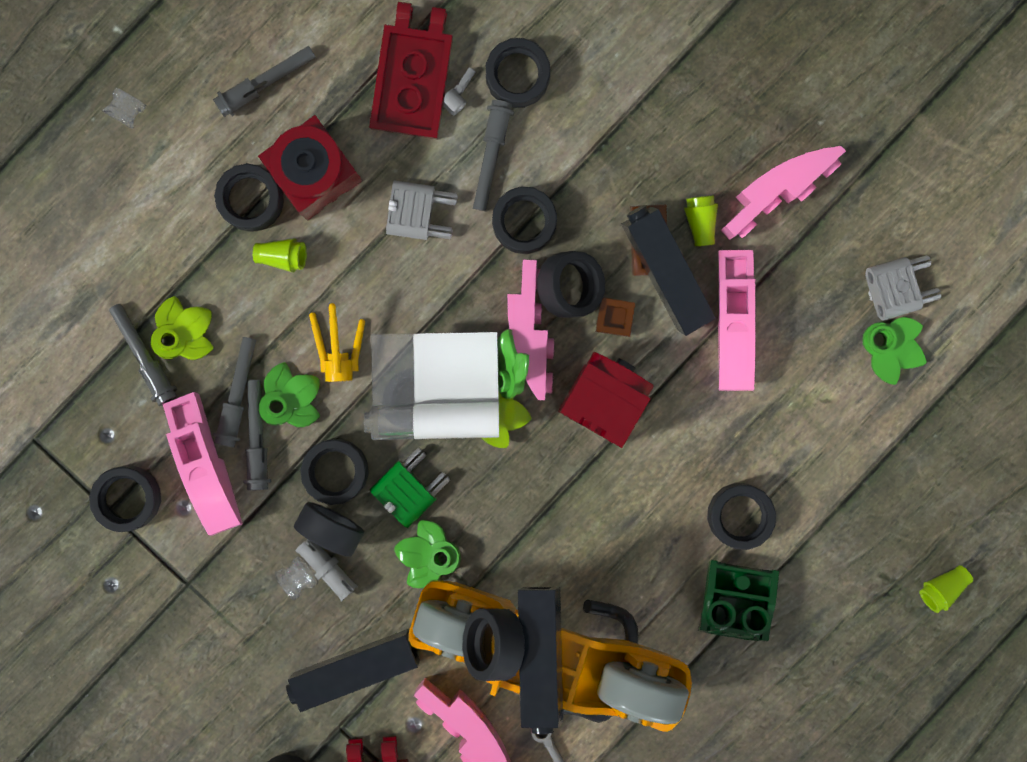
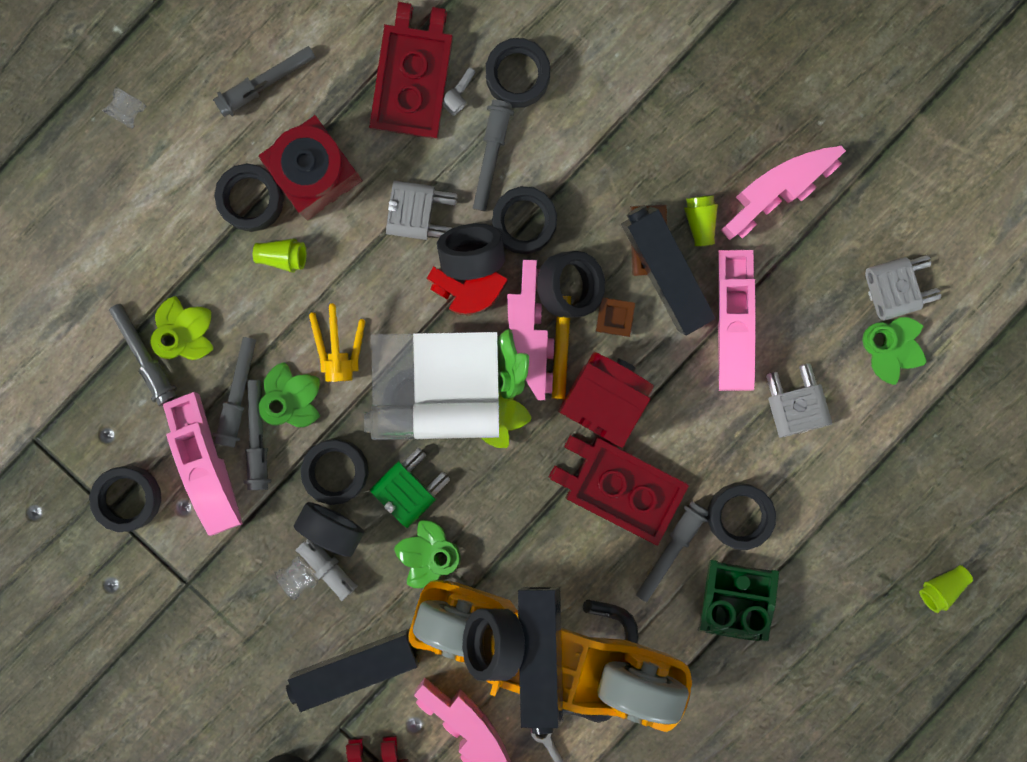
(471, 251): none -> black tyre
(472, 296): none -> red brick
(561, 355): none -> yellow bar
(621, 489): none -> dark red tile
(681, 536): none -> dark grey pin
(798, 409): none -> light grey piece

